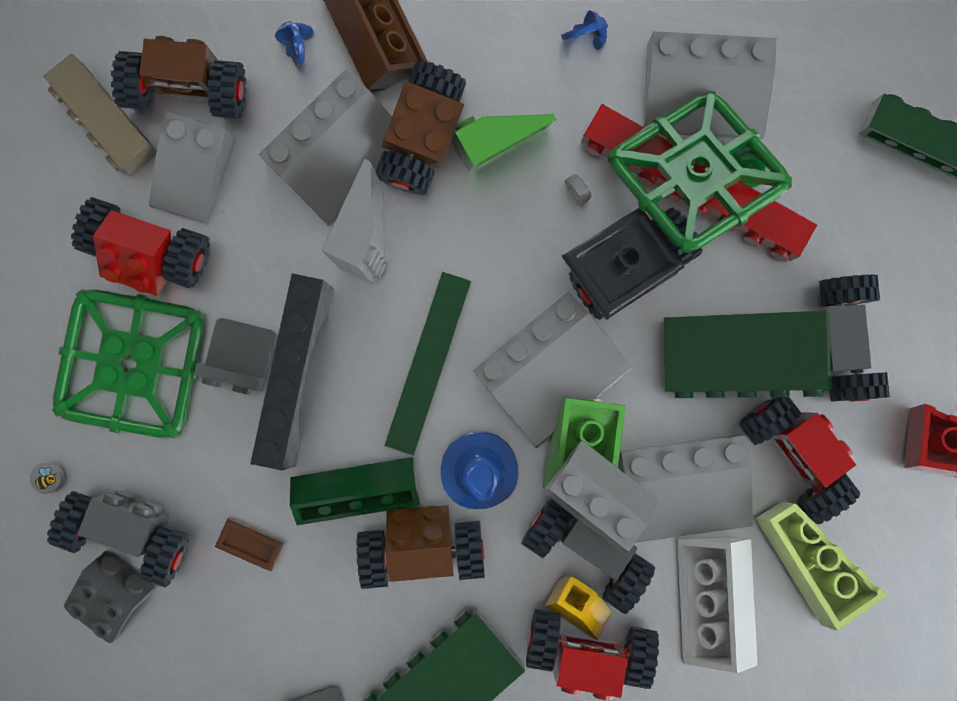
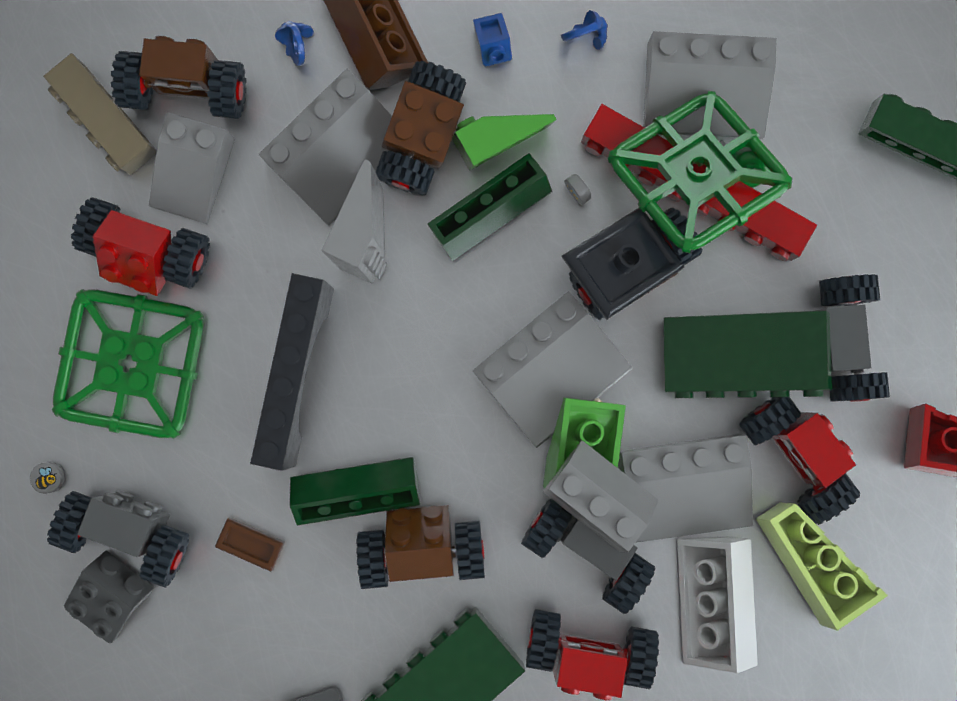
(237, 356): dark grey bracket -> none
(427, 363): dark green tile -> none
(479, 470): blue hat -> none
(490, 206): none -> dark green brick
(493, 39): none -> blue bracket
(579, 606): yellow slope -> none

